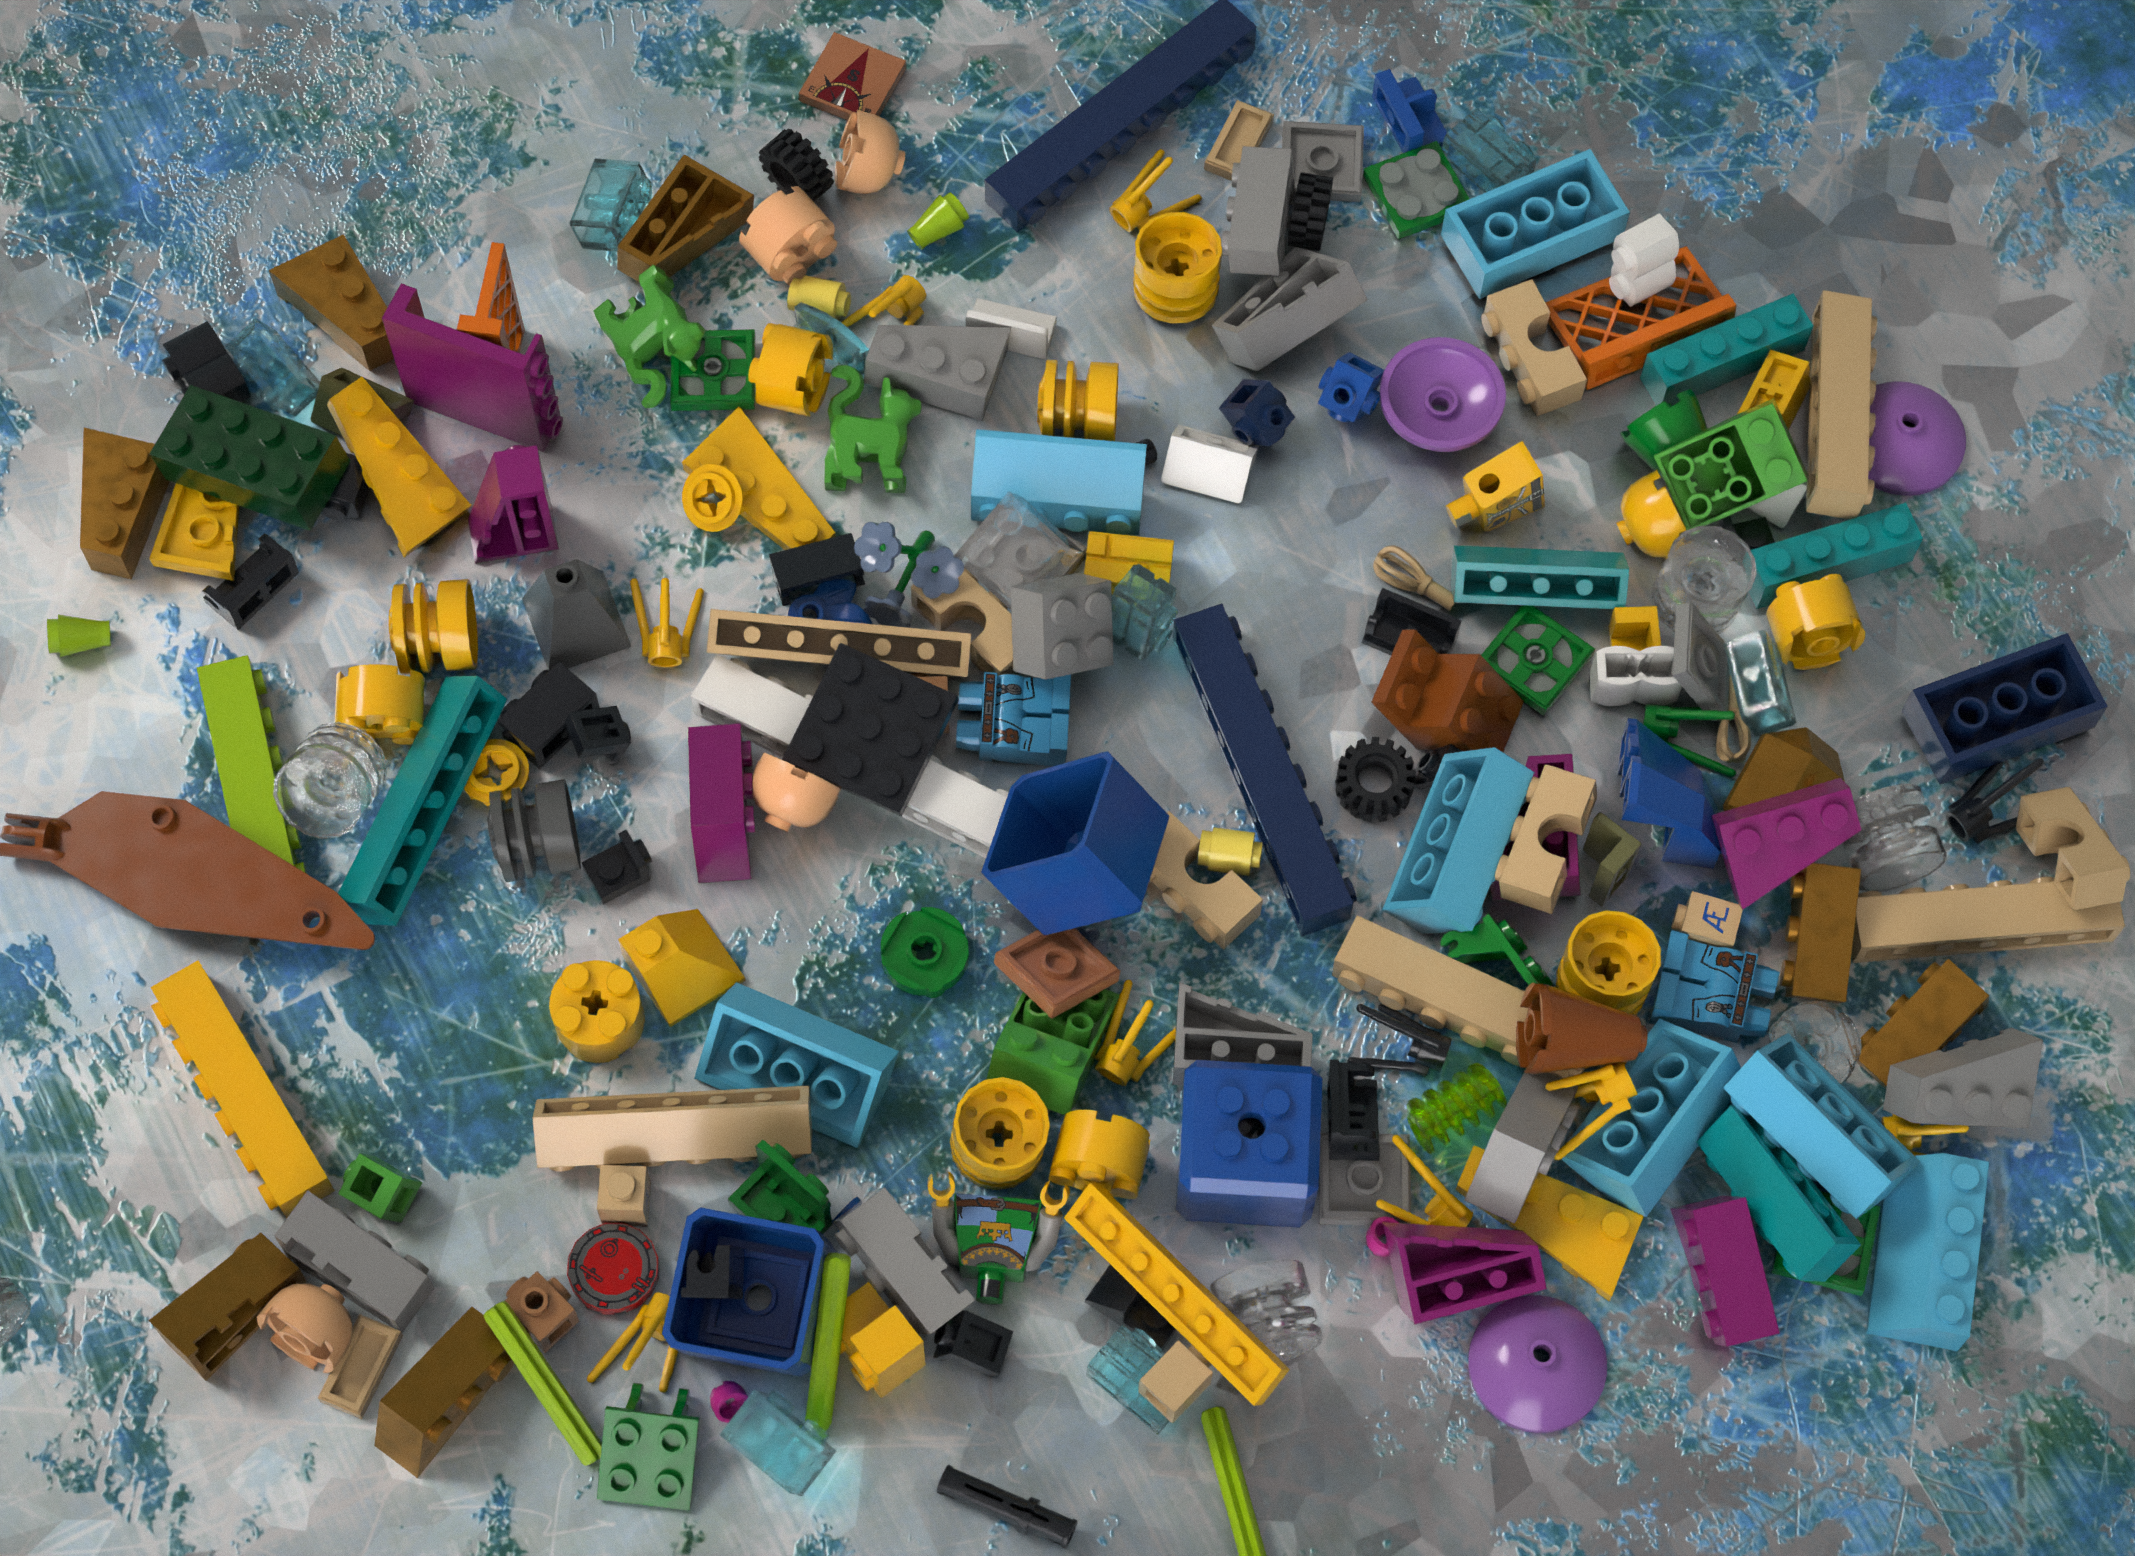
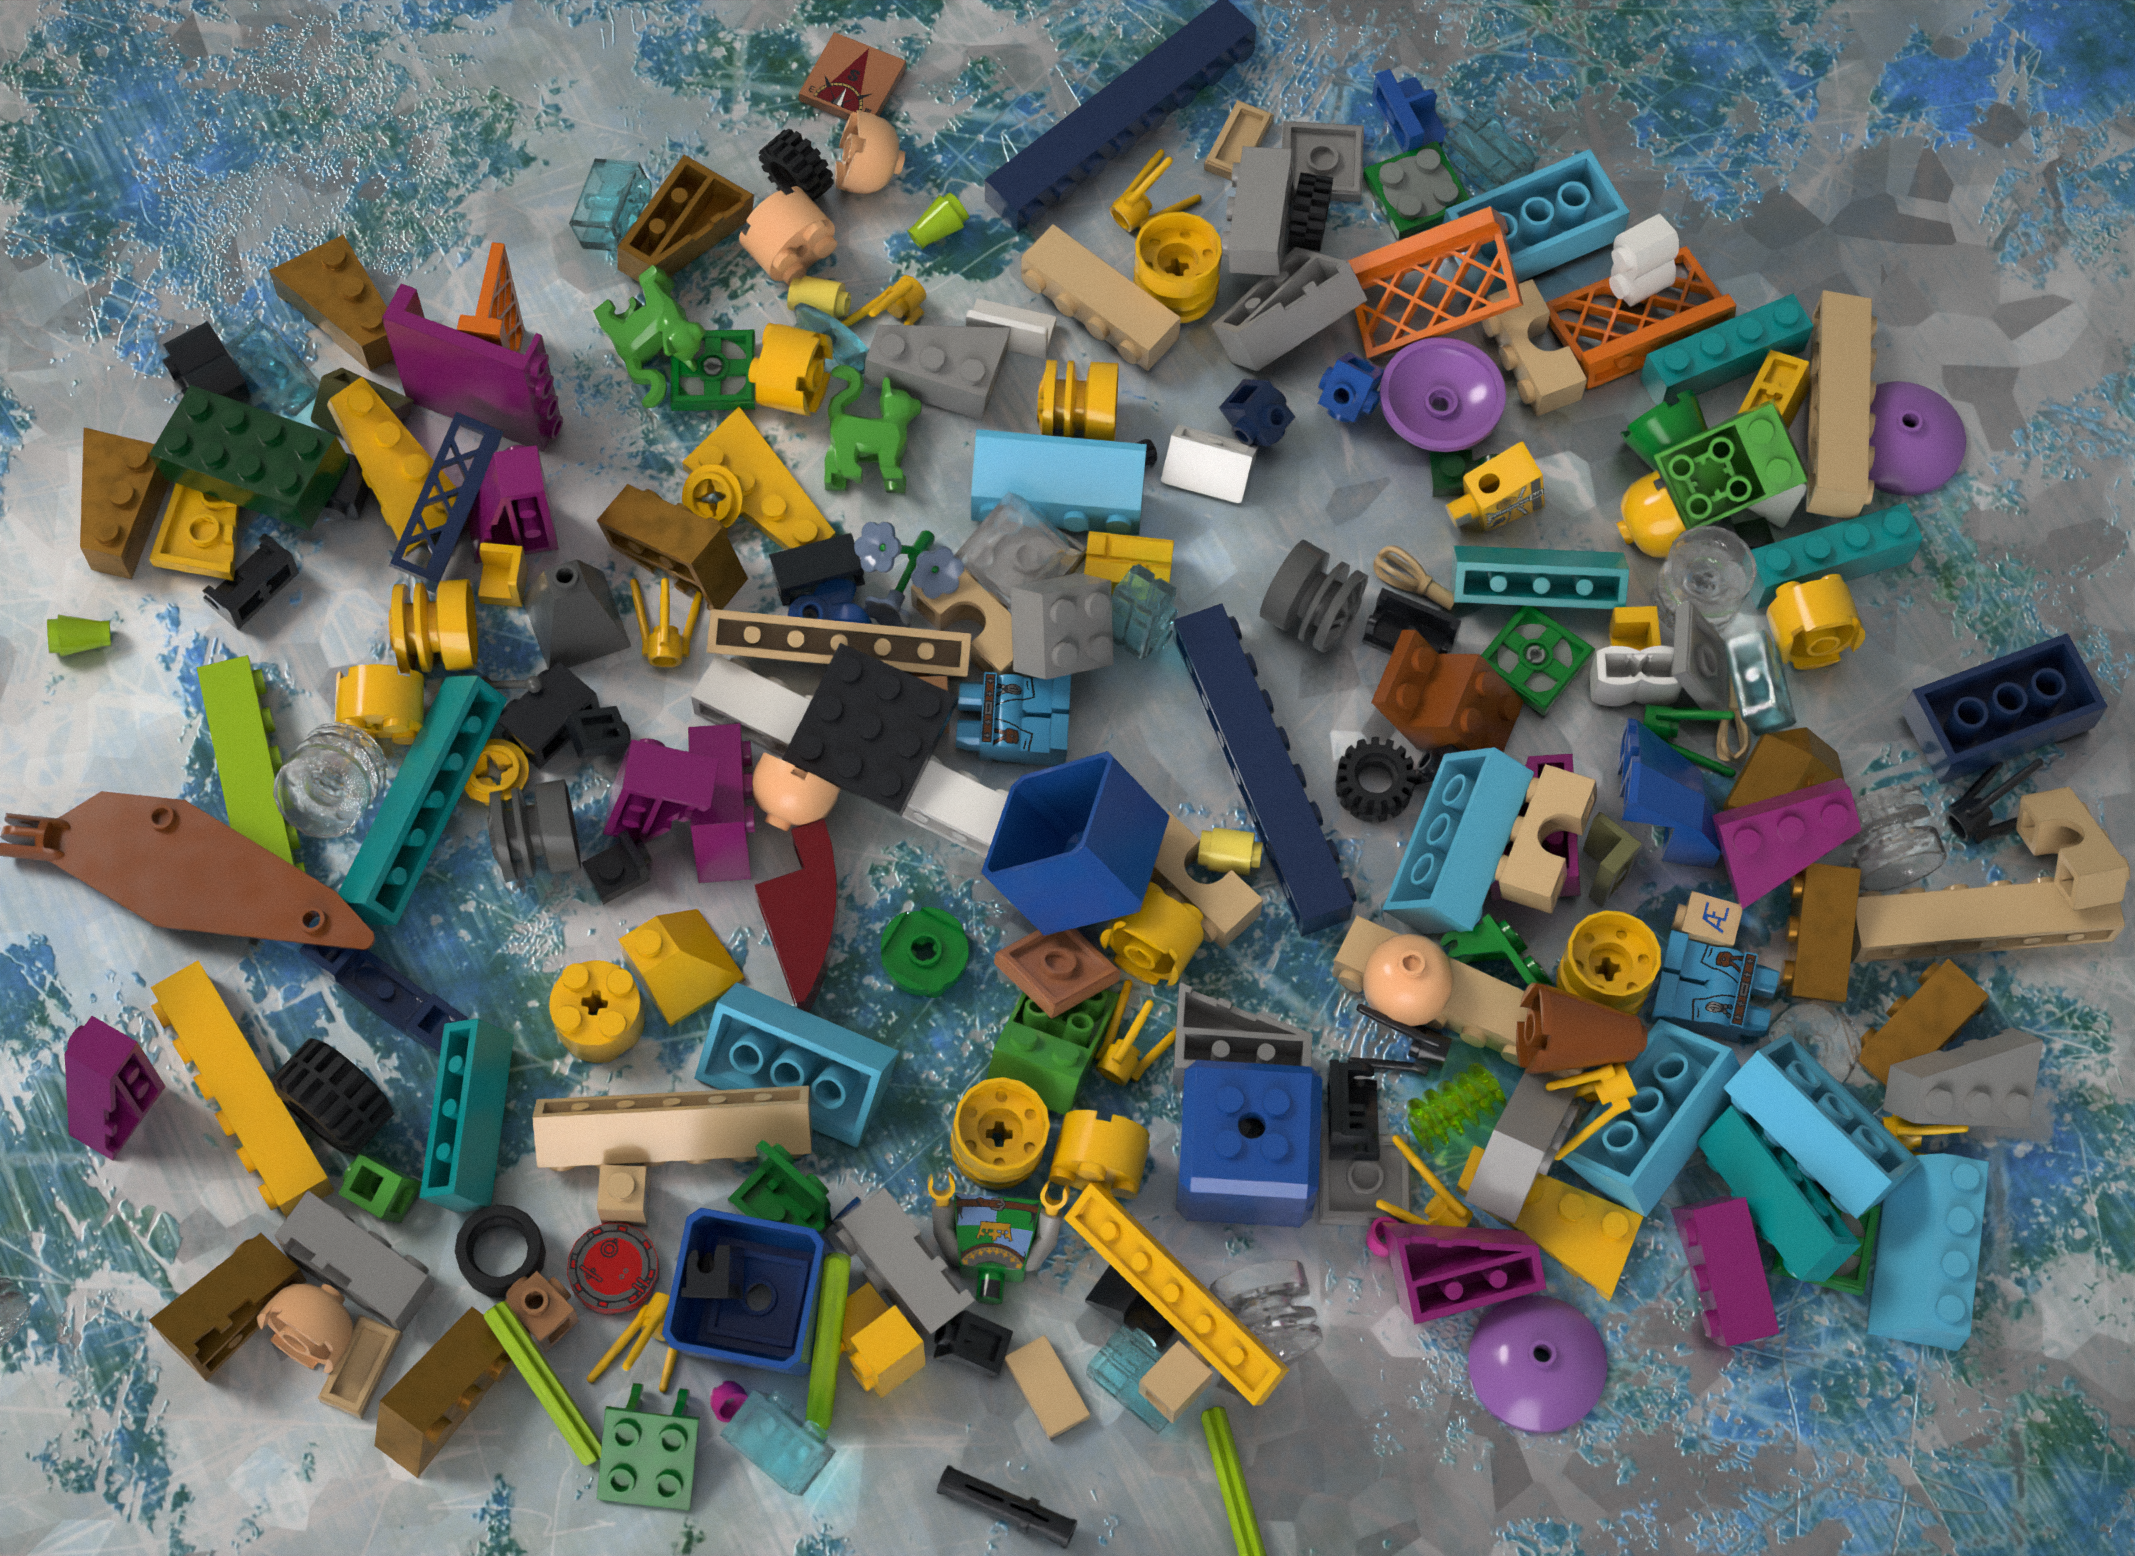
(107, 1086): none -> magenta wedge
(332, 1096): none -> black tyre
(385, 992): none -> dark blue slope
(462, 506): none -> dark blue fence
(467, 1116): none -> teal brick
(478, 1224): none -> black tyre
(502, 574): none -> yellow panel
(532, 684): none -> dark grey hinge
(657, 788): none -> magenta wedge
(676, 542): none -> pearl gold wedge
(803, 913): none -> dark red slope
(1047, 1387): none -> tan tile
(1099, 298): none -> tan brick
(1157, 939): none -> yellow brick
(1320, 599): none -> dark grey wheel
(1408, 979): none -> light nougat cylinder
(1431, 249): none -> orange fence
(1449, 469): none -> dark green plate

